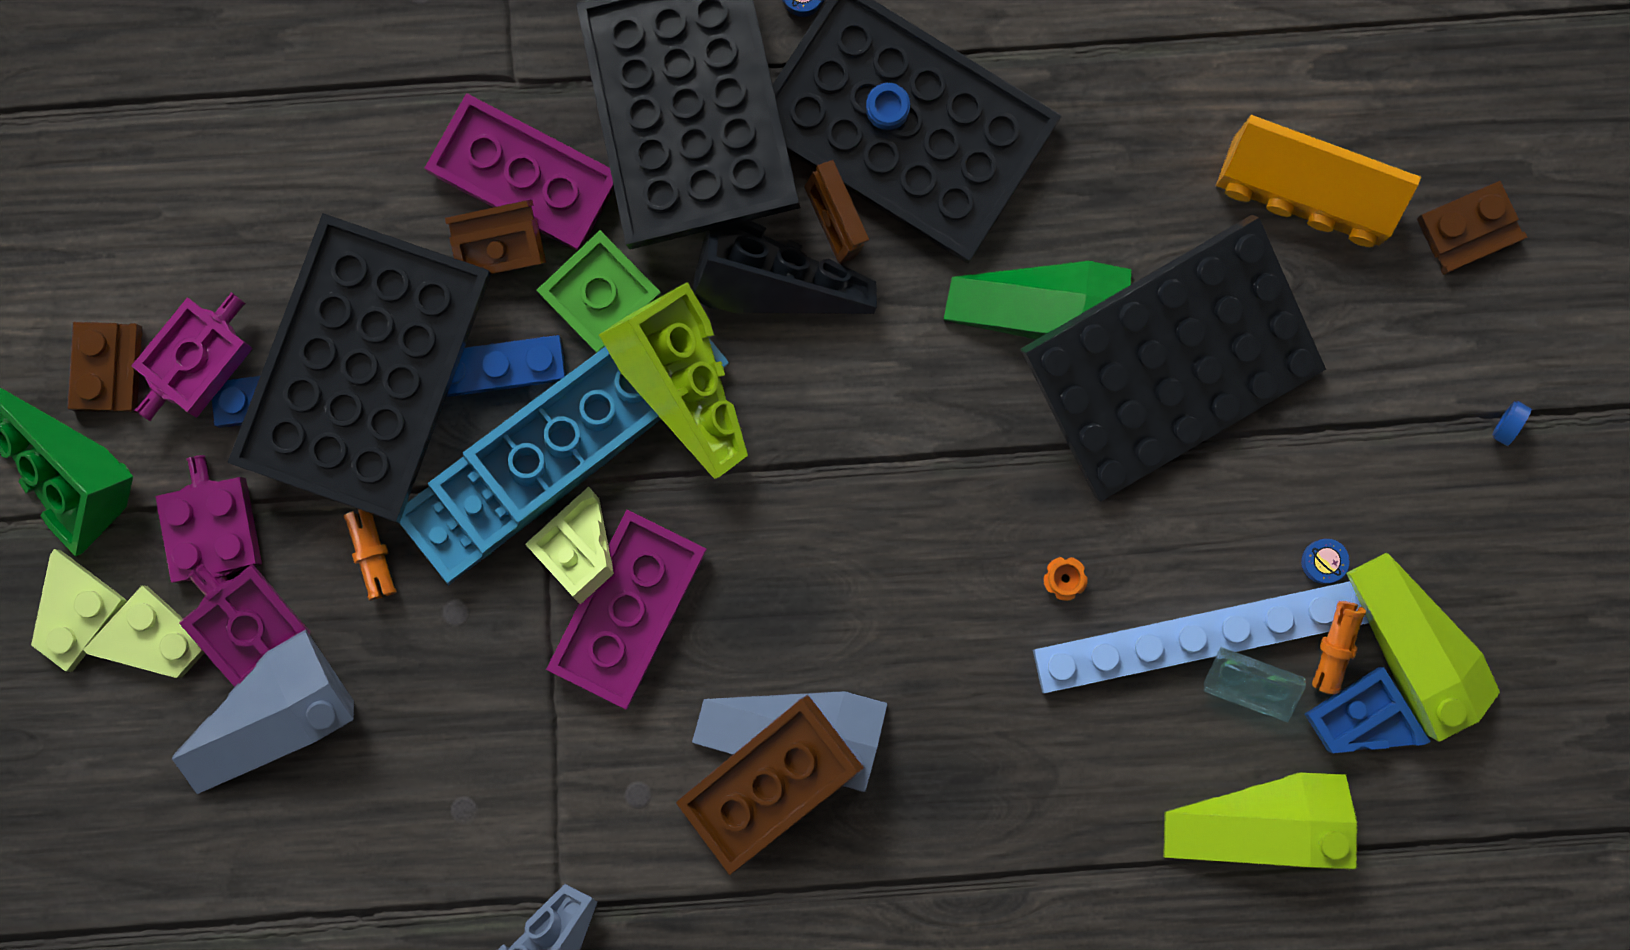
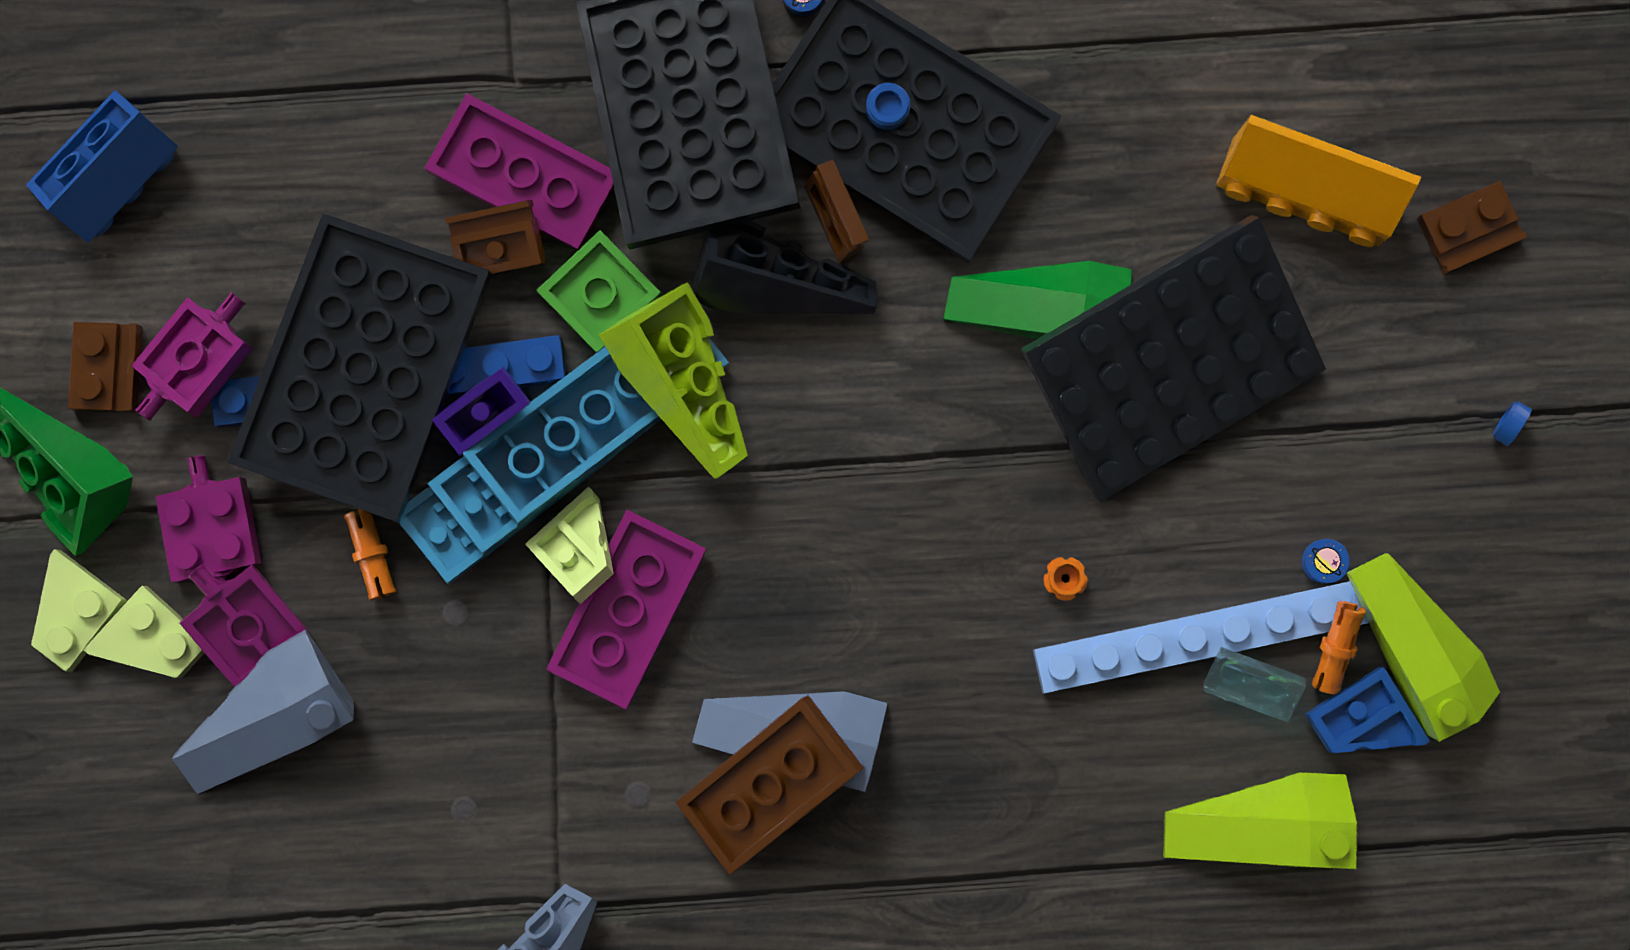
(102, 167): none -> blue slope
(481, 410): none -> dark purple slope

